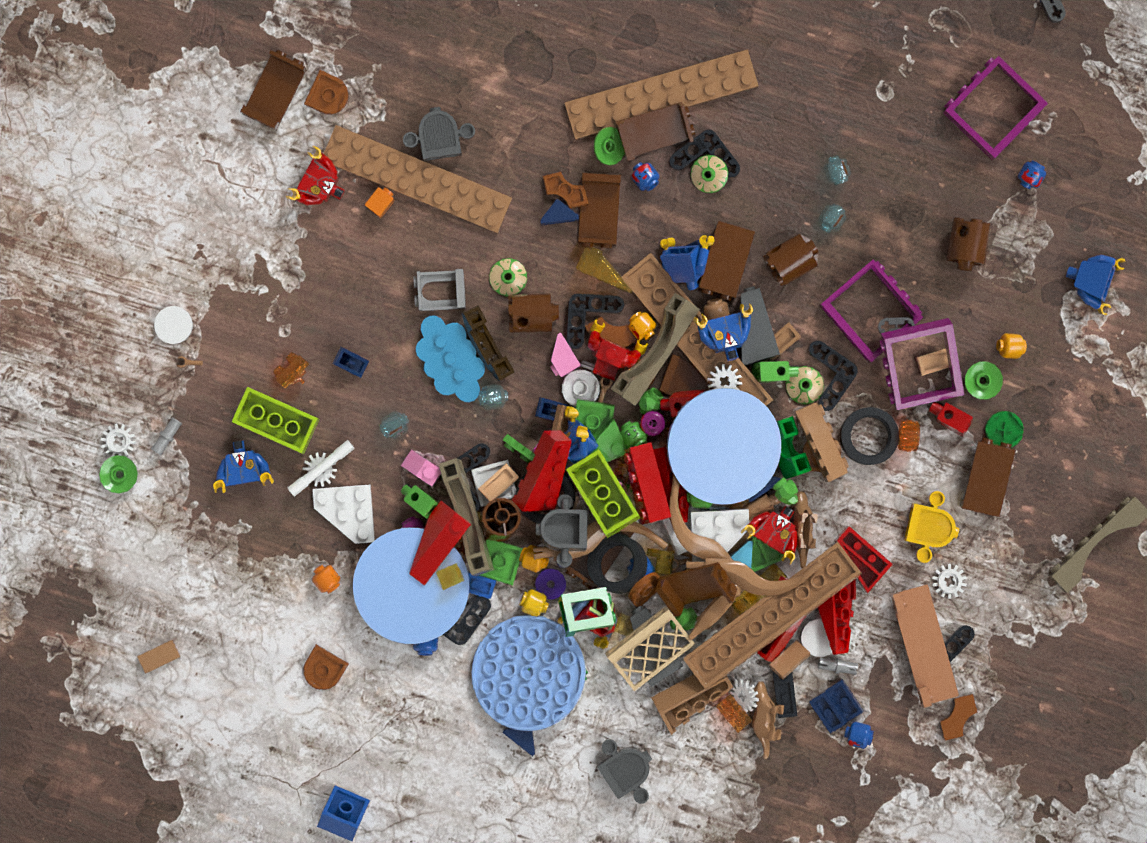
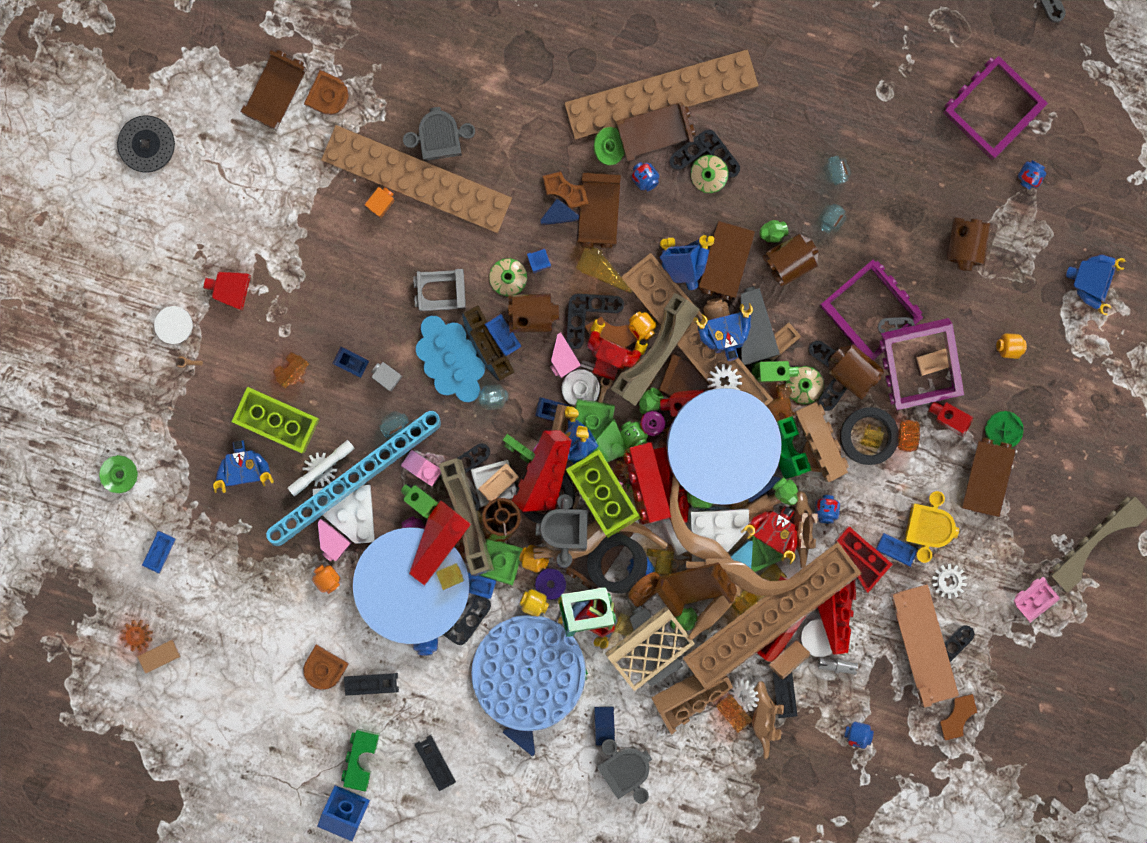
(120, 433): white gear -> none
(143, 635): none -> clear orange gear
(159, 552): none -> blue plate
(161, 144): none -> flat silver piece
(166, 436): light grey pin -> none
(229, 288): none -> red torso
(318, 181): red torso -> none
(331, 541): none -> bright pink slope
(349, 487): none -> medium azure beam
(355, 776): none -> green arch
(370, 684): none -> black plate
(386, 376): none -> light grey brick
(435, 763): none -> black plate
(500, 332): none -> blue plate
(539, 260): none -> blue panel
(604, 724): none -> dark blue slope
(773, 231): none -> bright green rock
(781, 404): none -> clear orange animal
(827, 509): none -> blue head
(836, 706): dark blue slope -> none
(855, 370): none -> reddish brown cylinder
(872, 438): none -> clear yellow tile
(896, 549): none -> blue plate
(993, 378): bright green dish -> none
(1035, 599): none -> bright pink bracket

